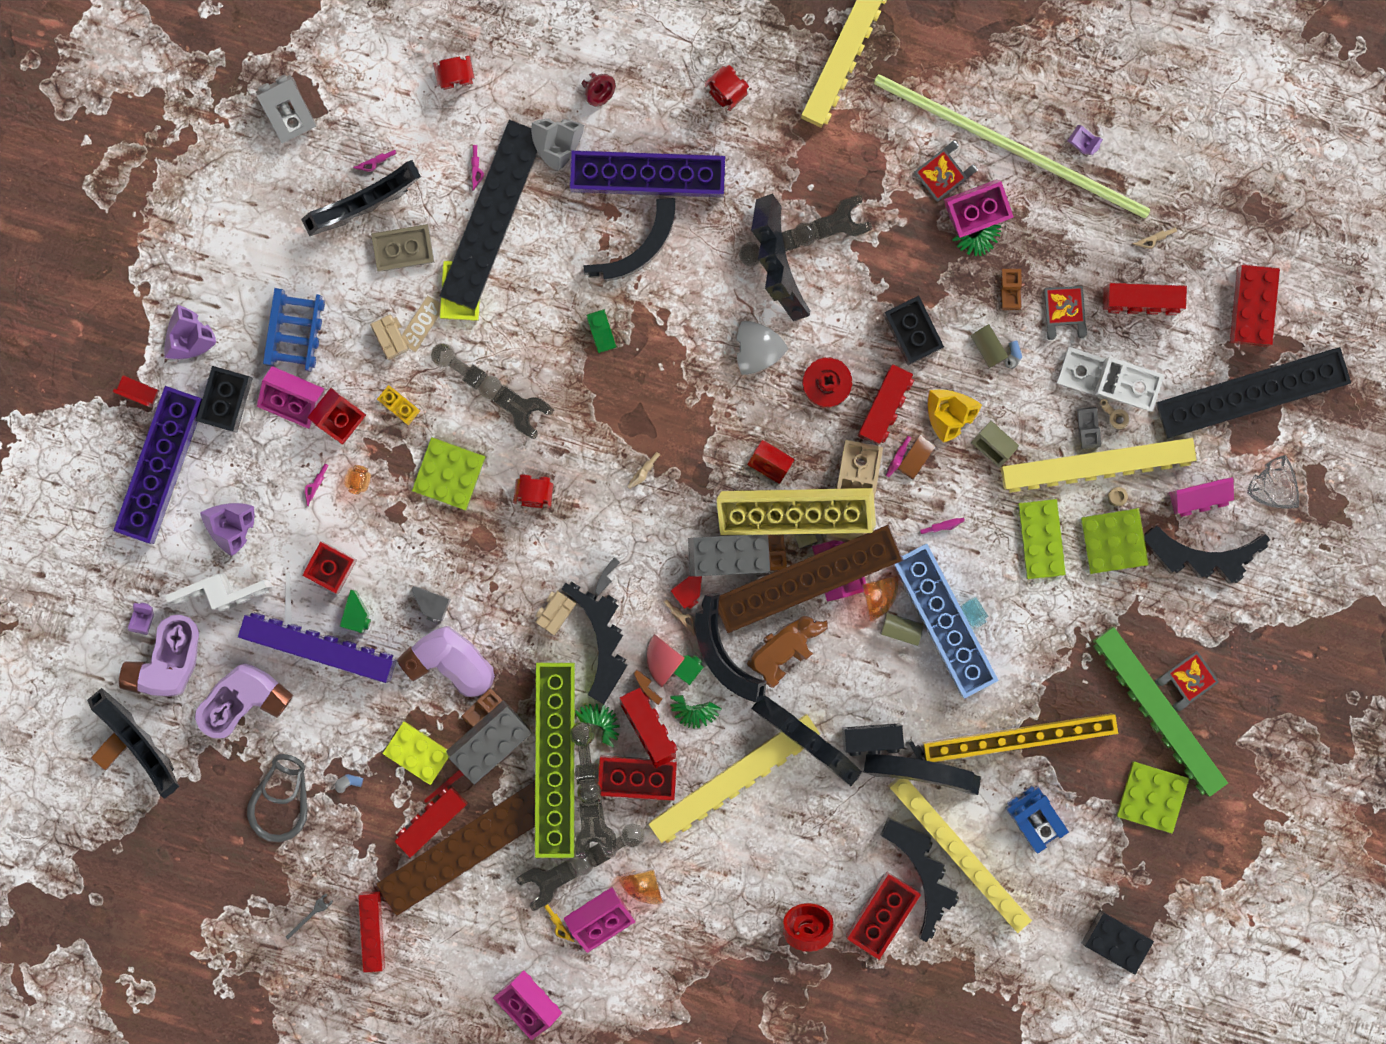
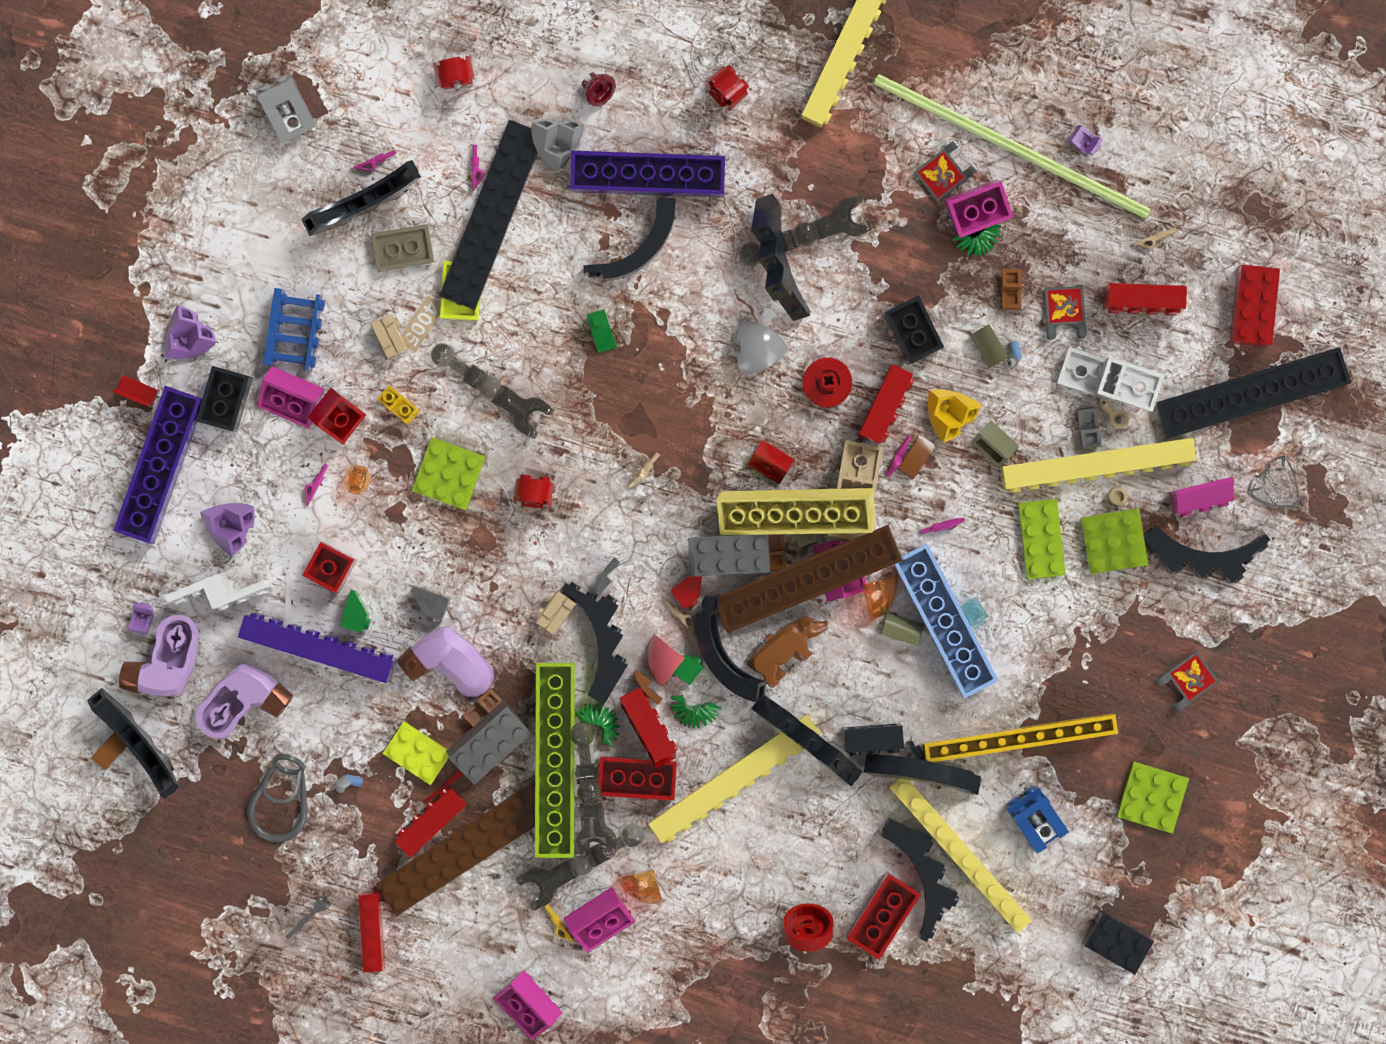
(1160, 712): bright green brick -> none

